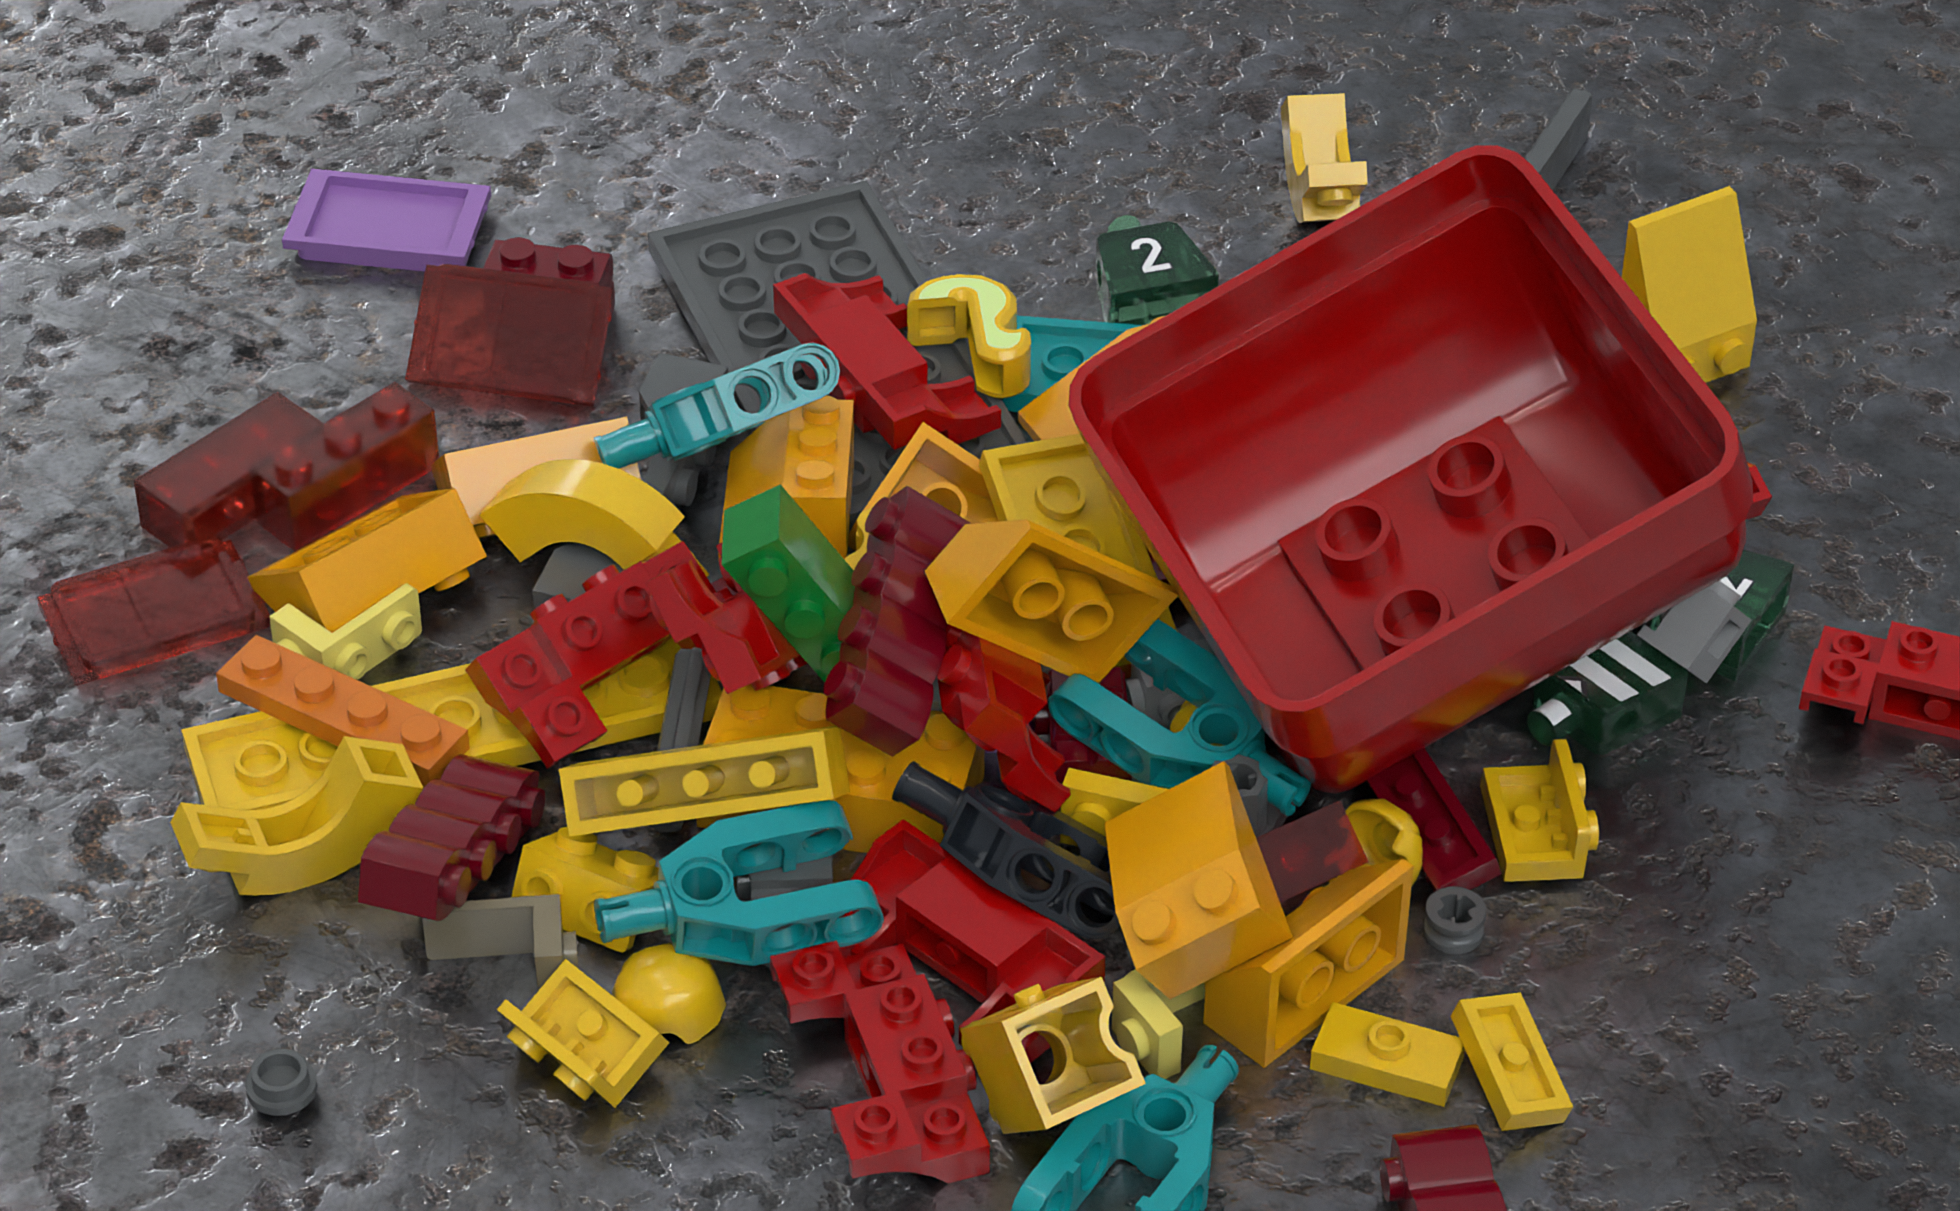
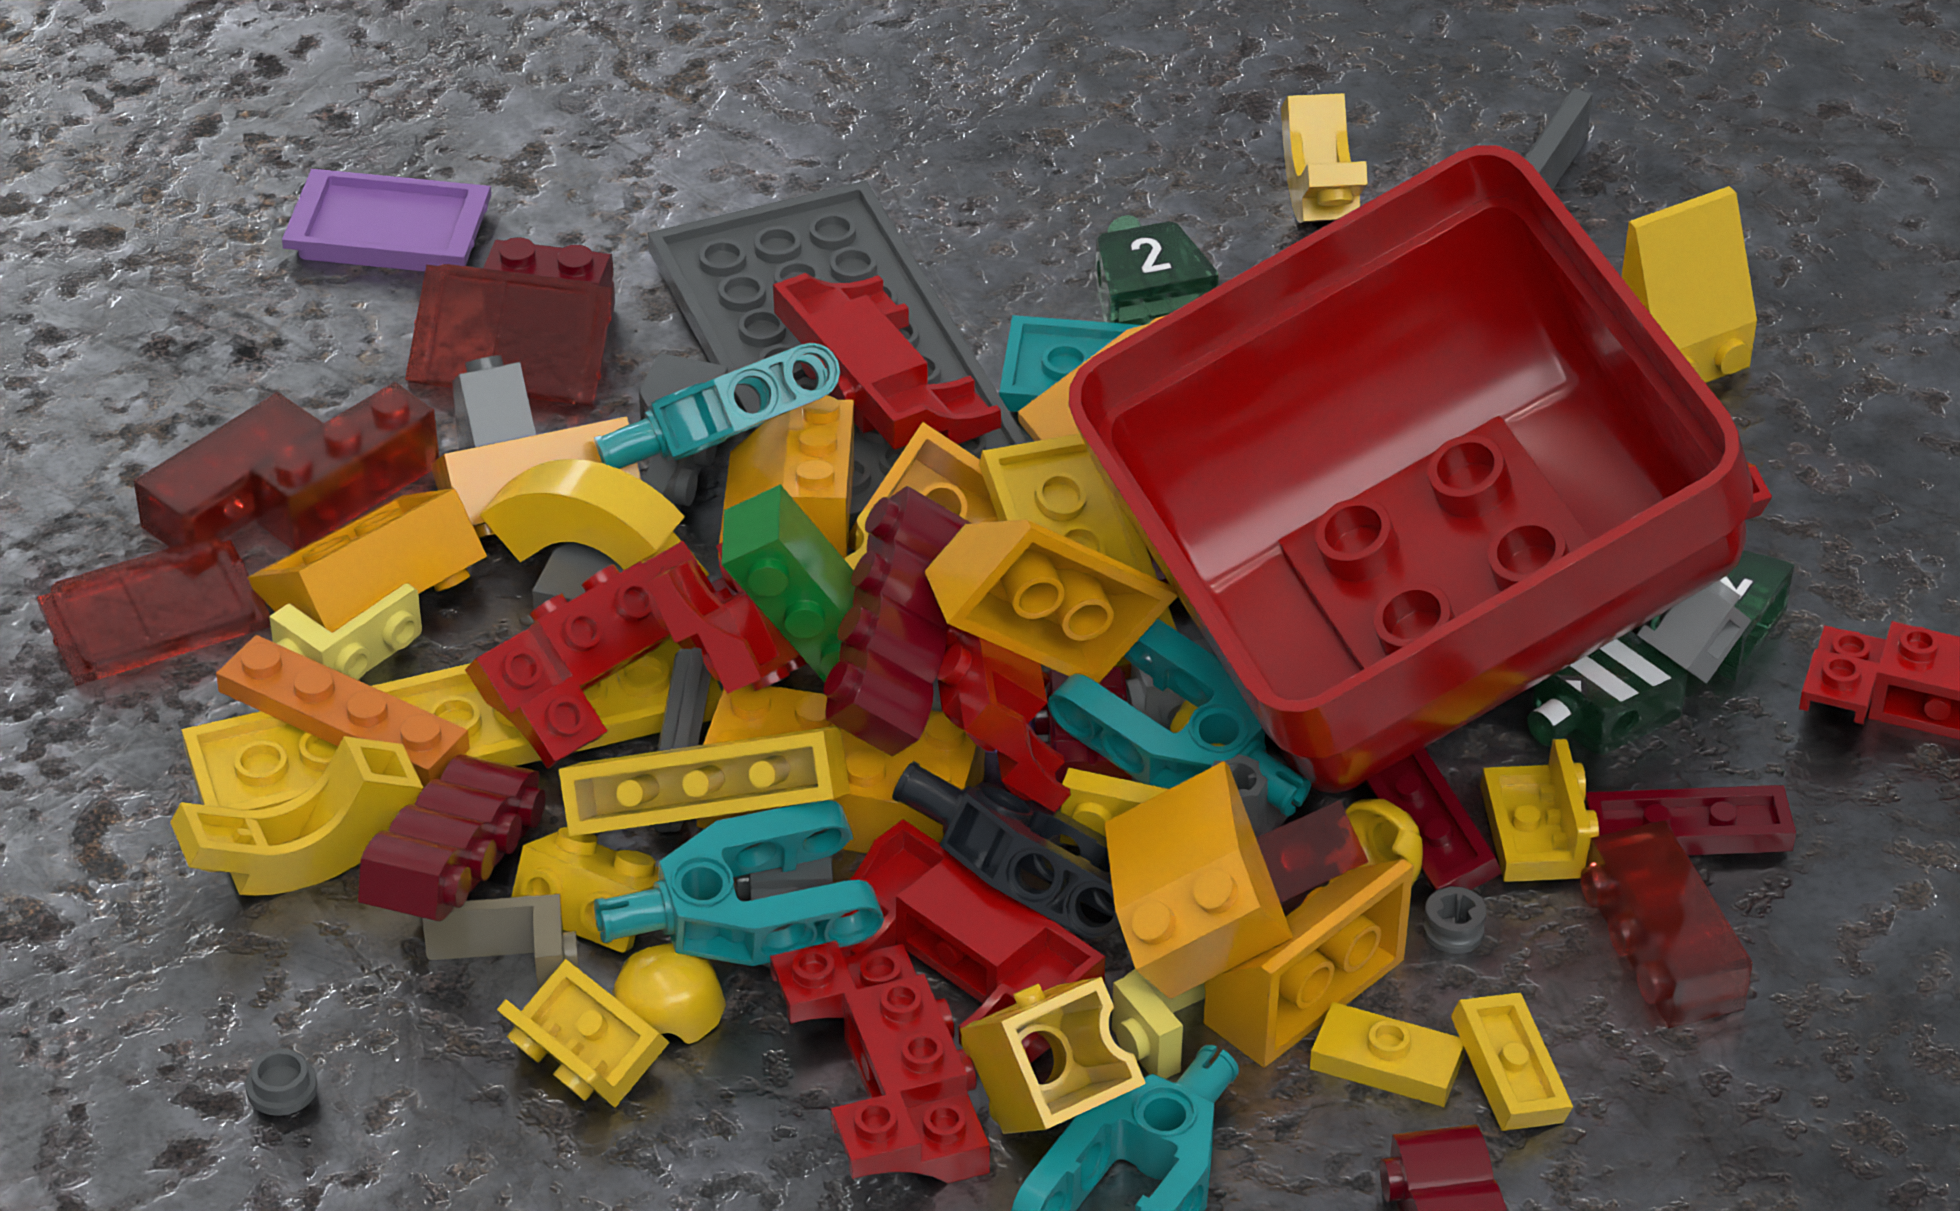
(491, 403): none -> slope
(983, 314): yellow animal -> none
(1666, 924): none -> clear red brick
(1704, 818): none -> dark red plate

